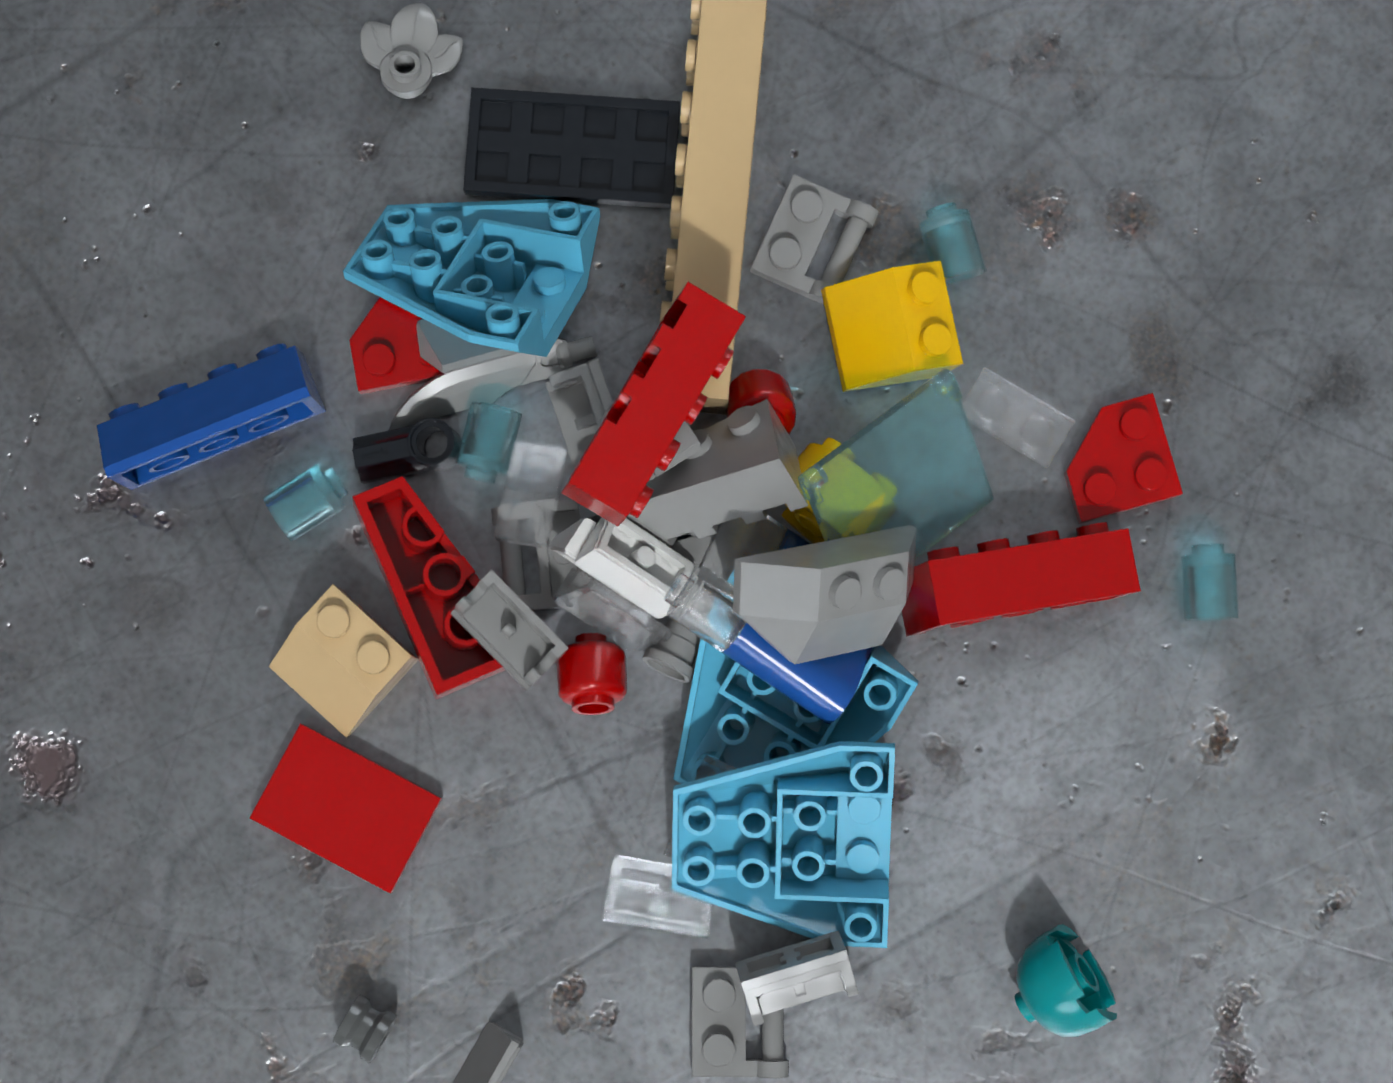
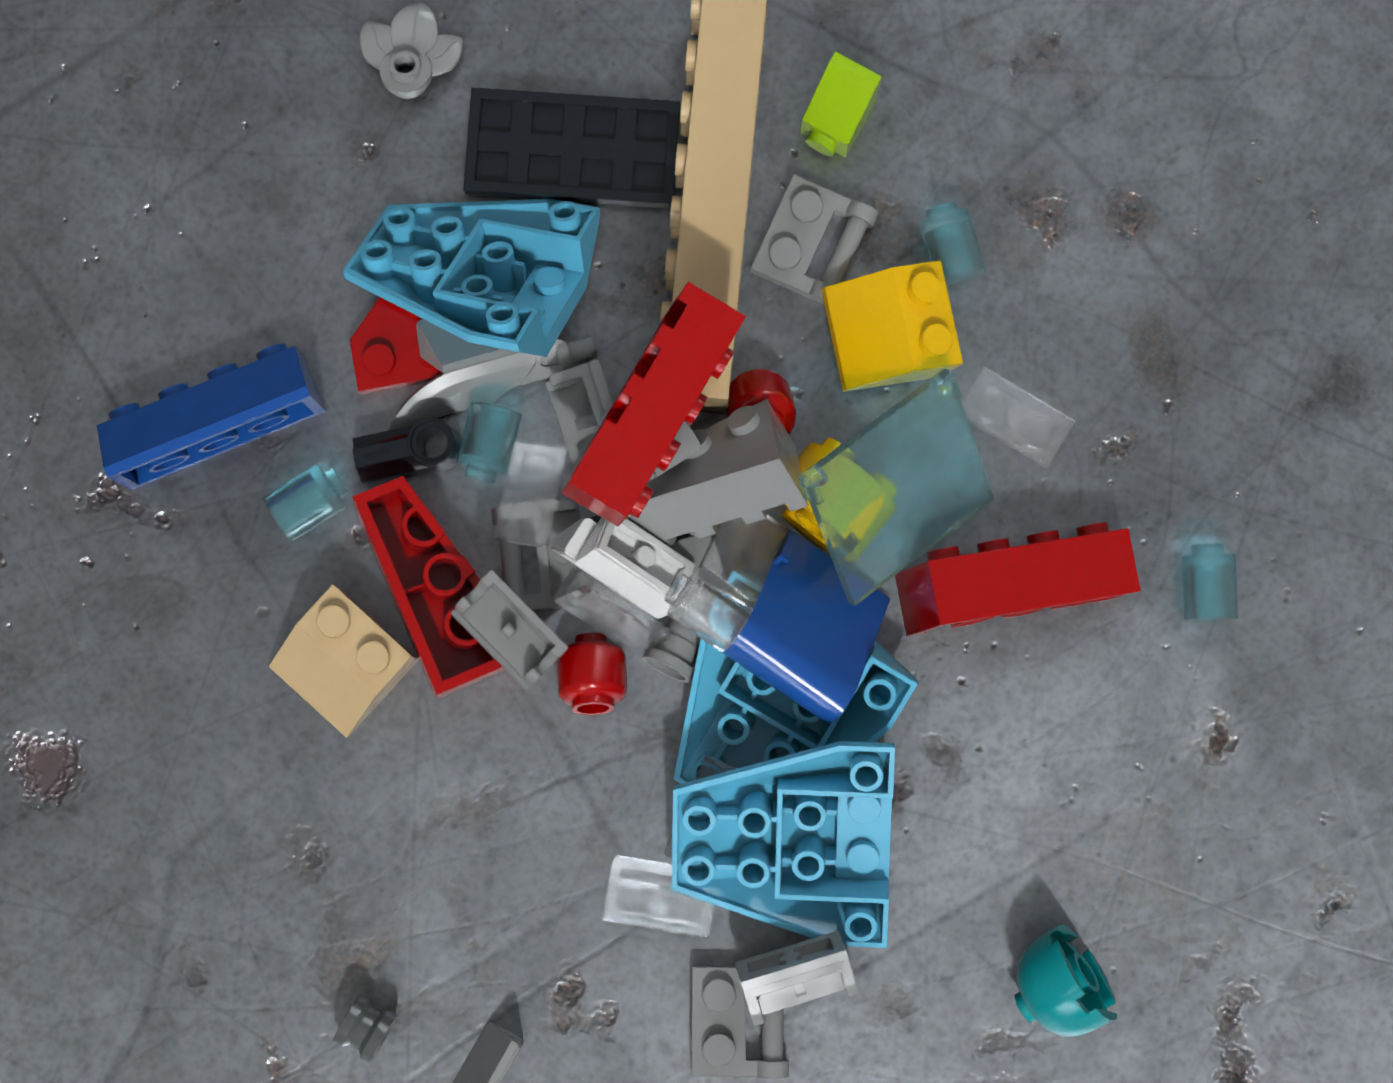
(346, 808): red tile -> none
(827, 593): light grey wedge -> none
(840, 106): none -> lime slope
(1122, 462): red plate -> none

